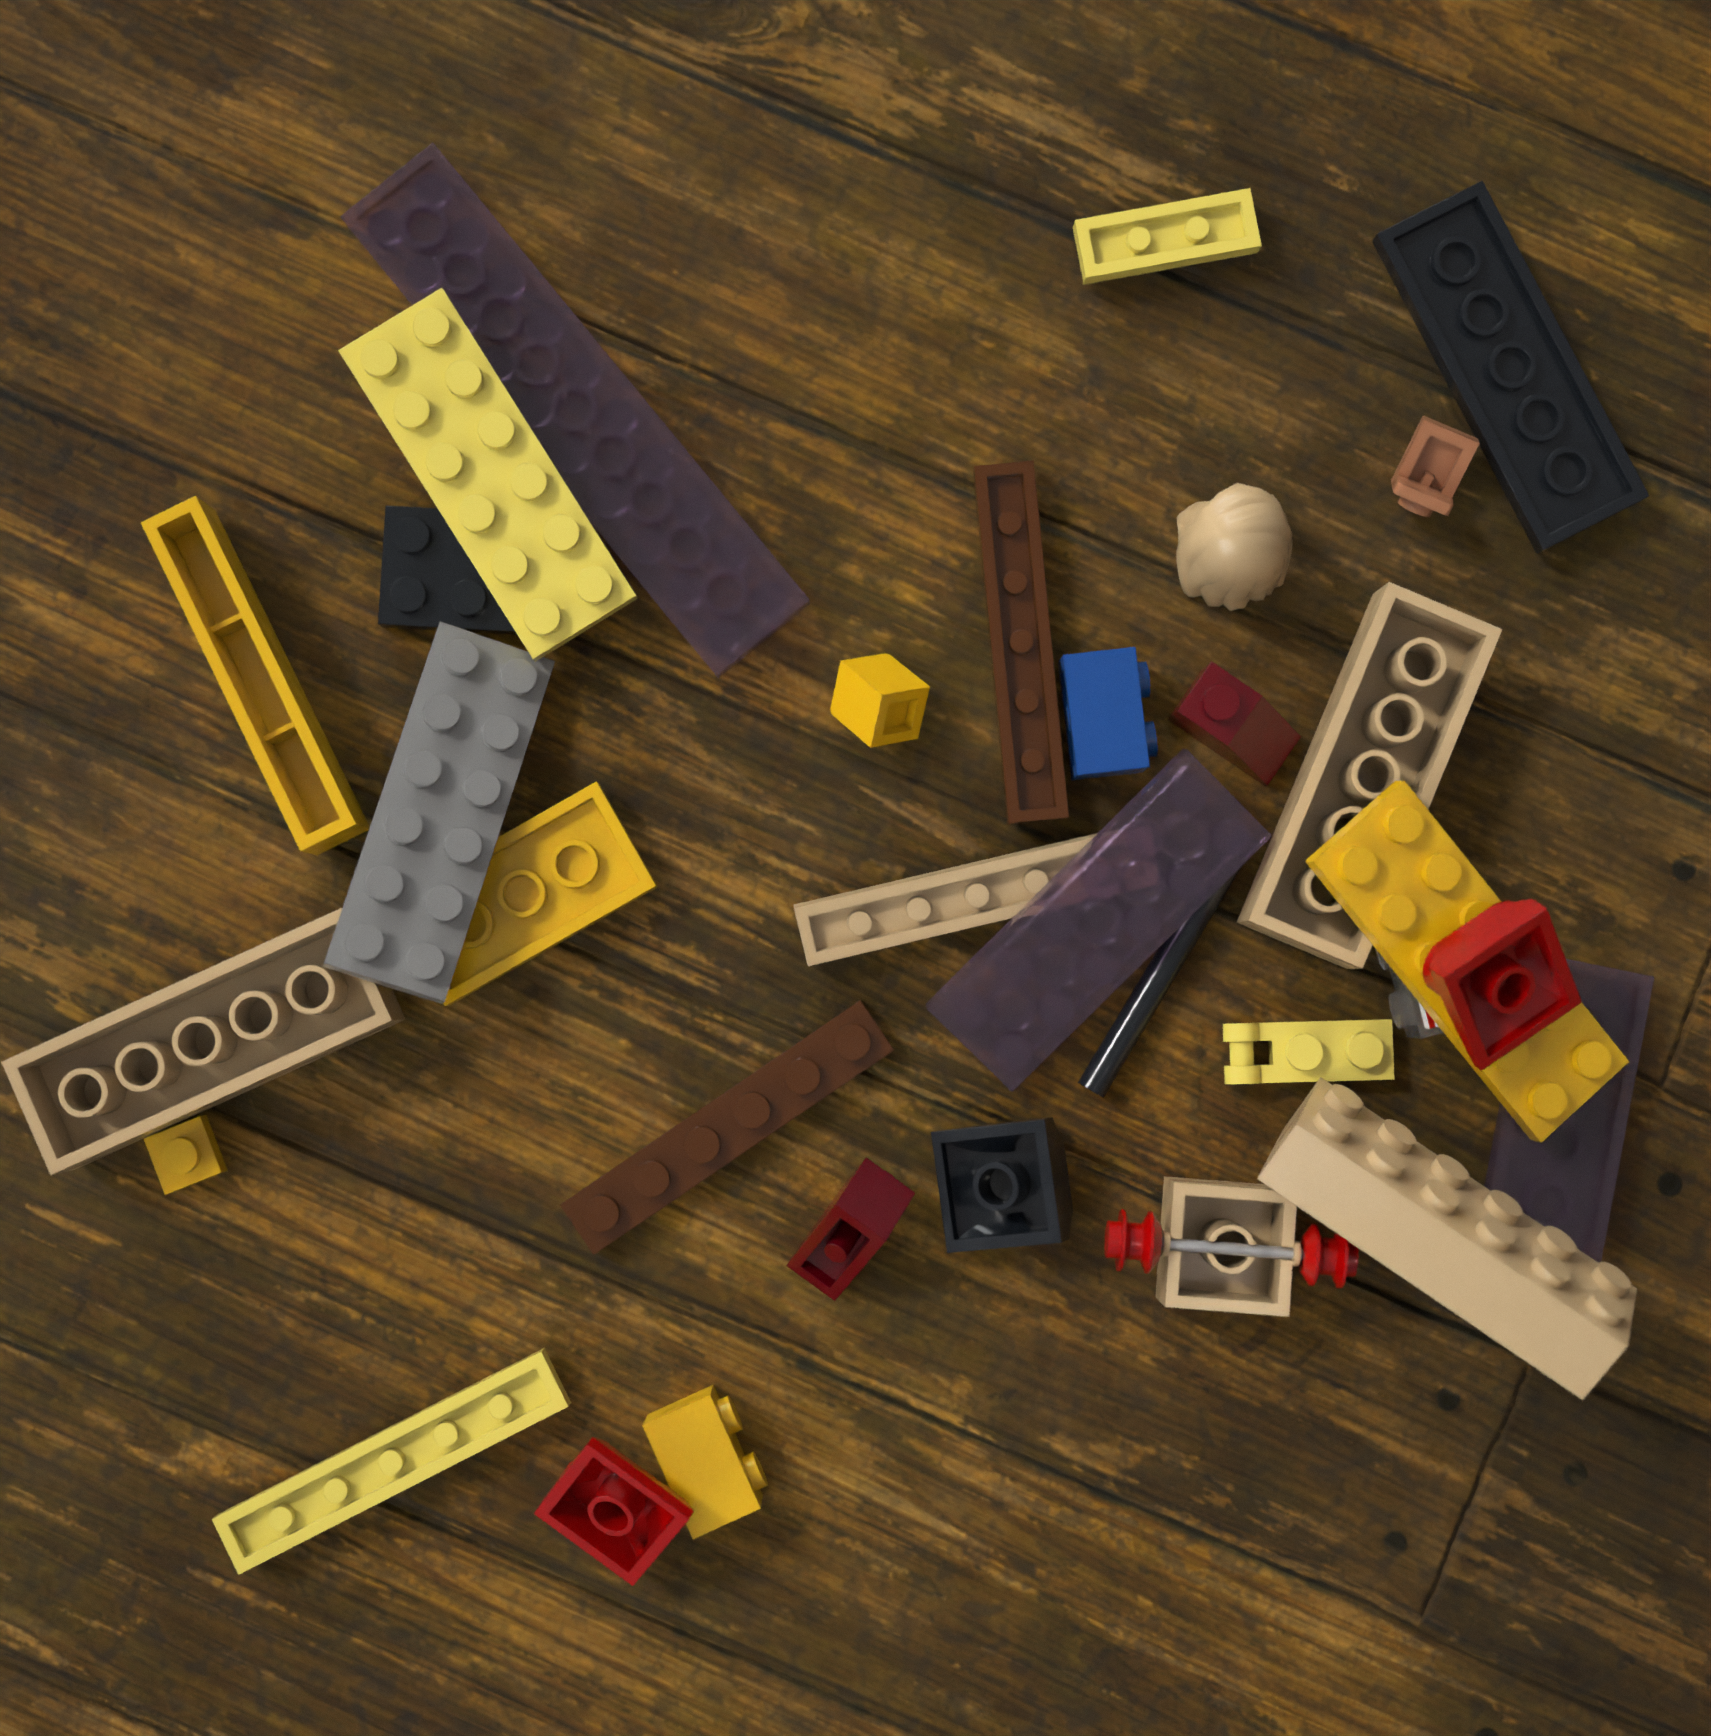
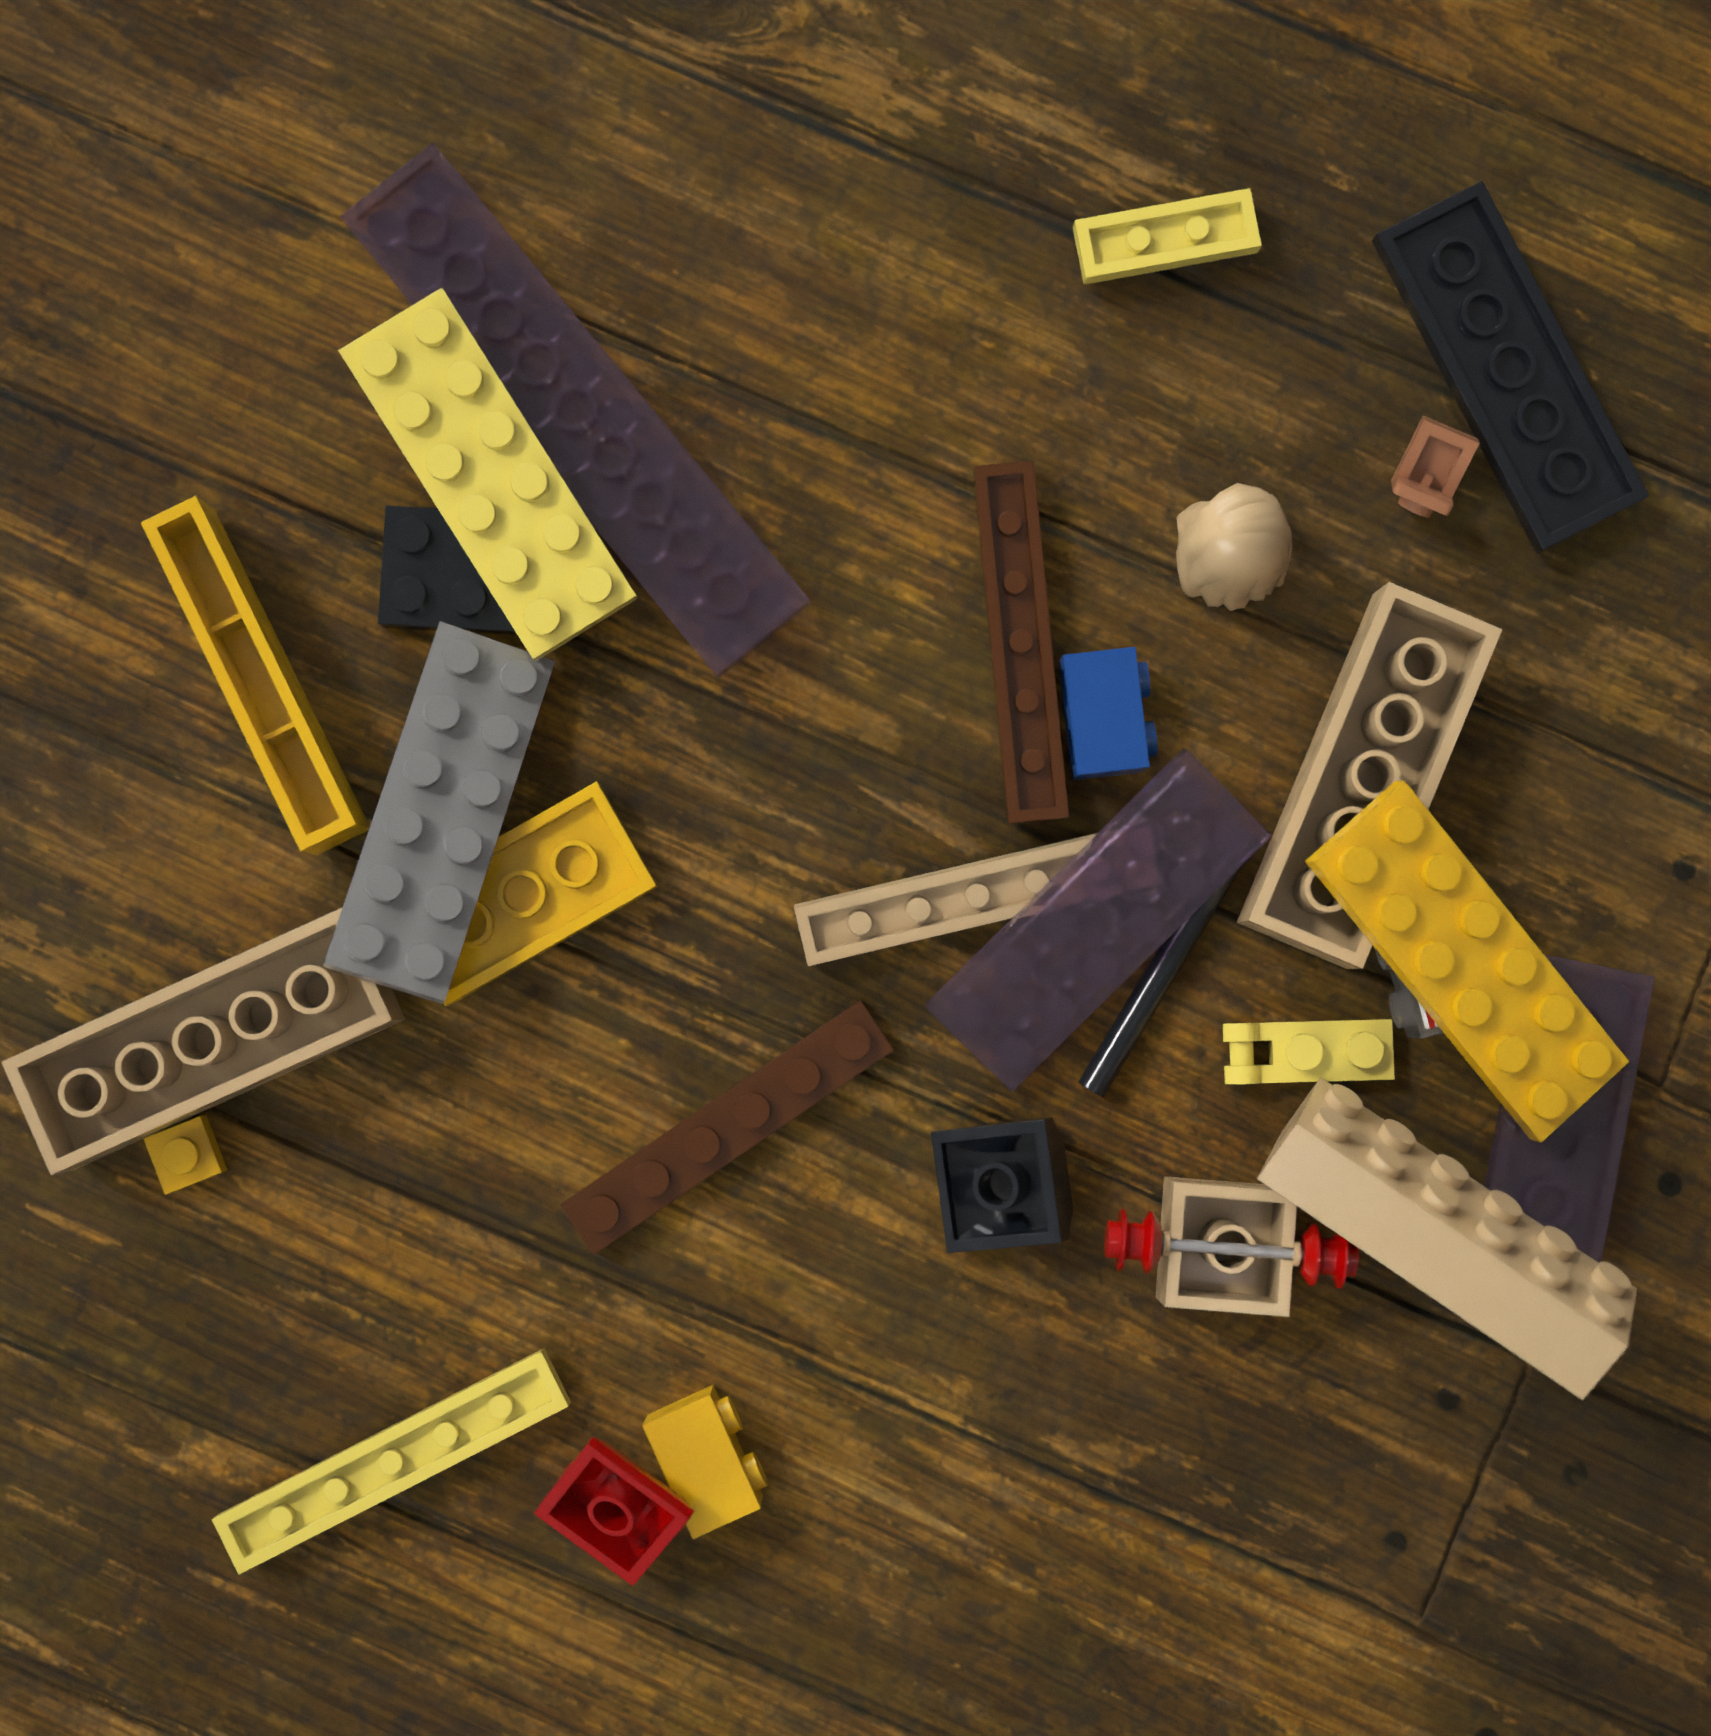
(851, 1229): dark red slope -> none
(879, 699): yellow panel -> none
(1235, 723): dark red slope -> none
(1501, 978): red slope -> none

